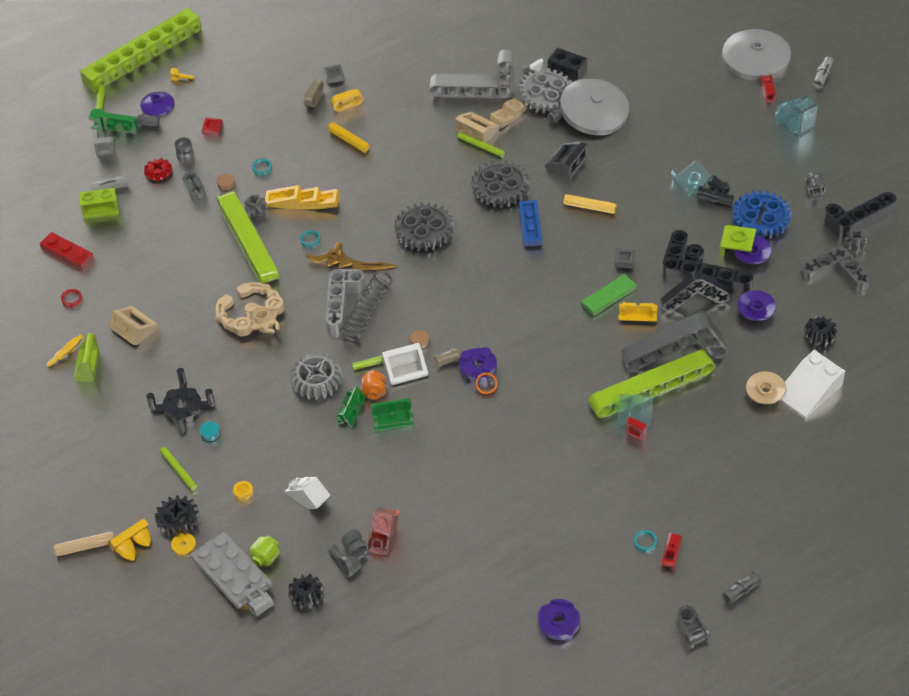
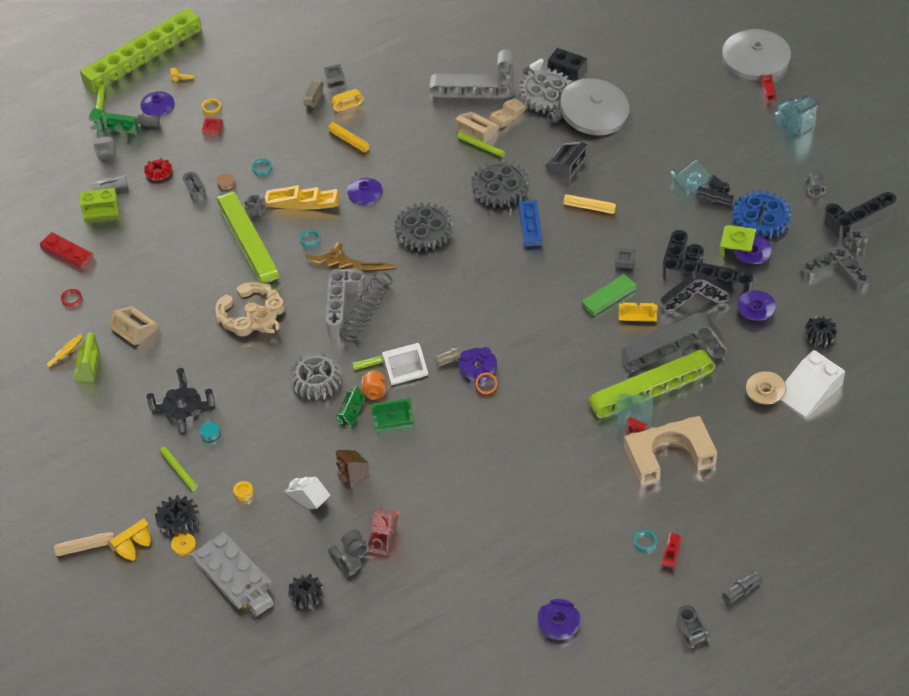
(184, 149): dark grey wheel -> none
(213, 111): none -> yellow piece
(264, 551): lime head -> none
(351, 467): none -> reddish brown slope
(364, 191): none -> dark purple dish
(420, 337): medium nougat tile -> none
(687, 433): none -> tan arch
(823, 72): light grey pin -> none

